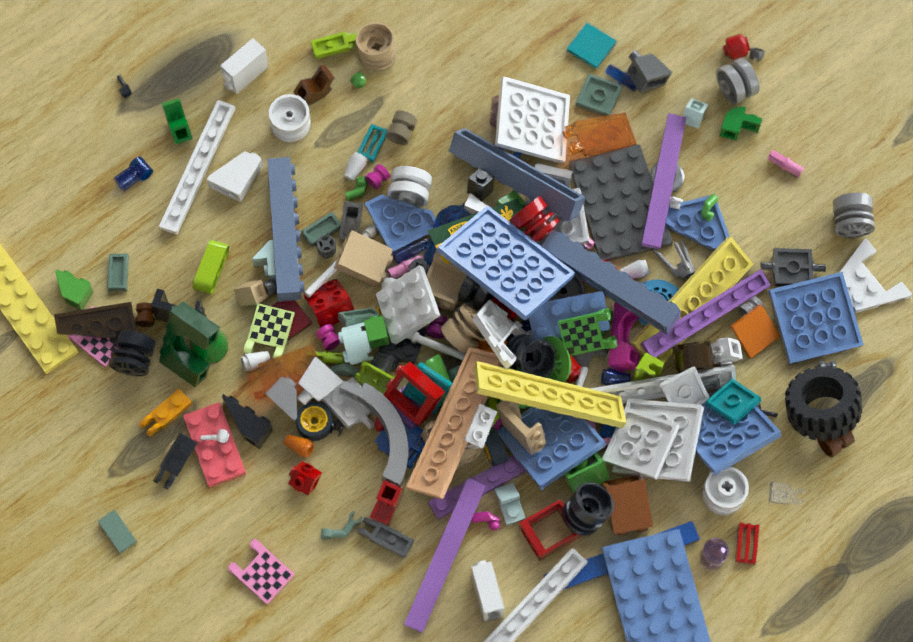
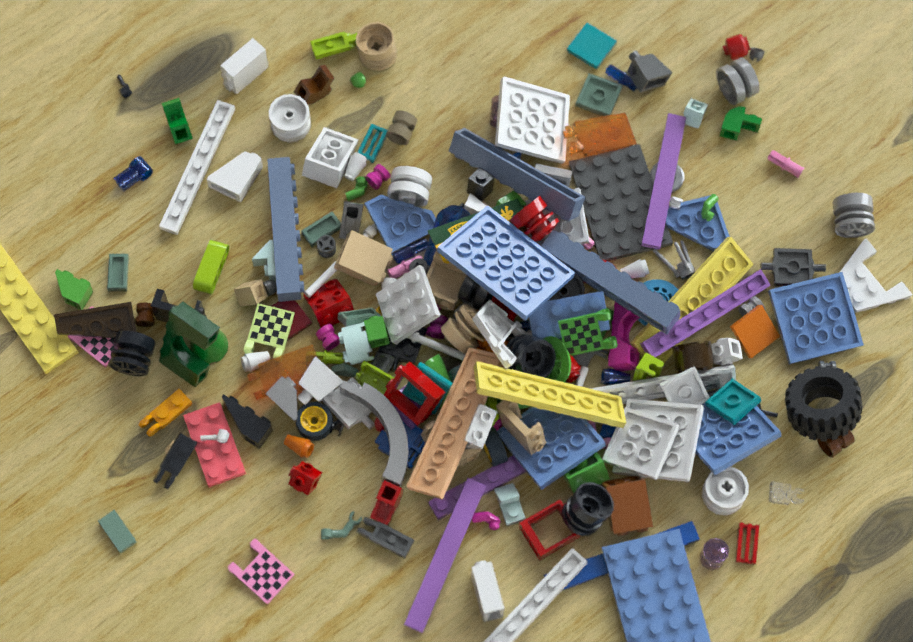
(329, 157): none -> white slope

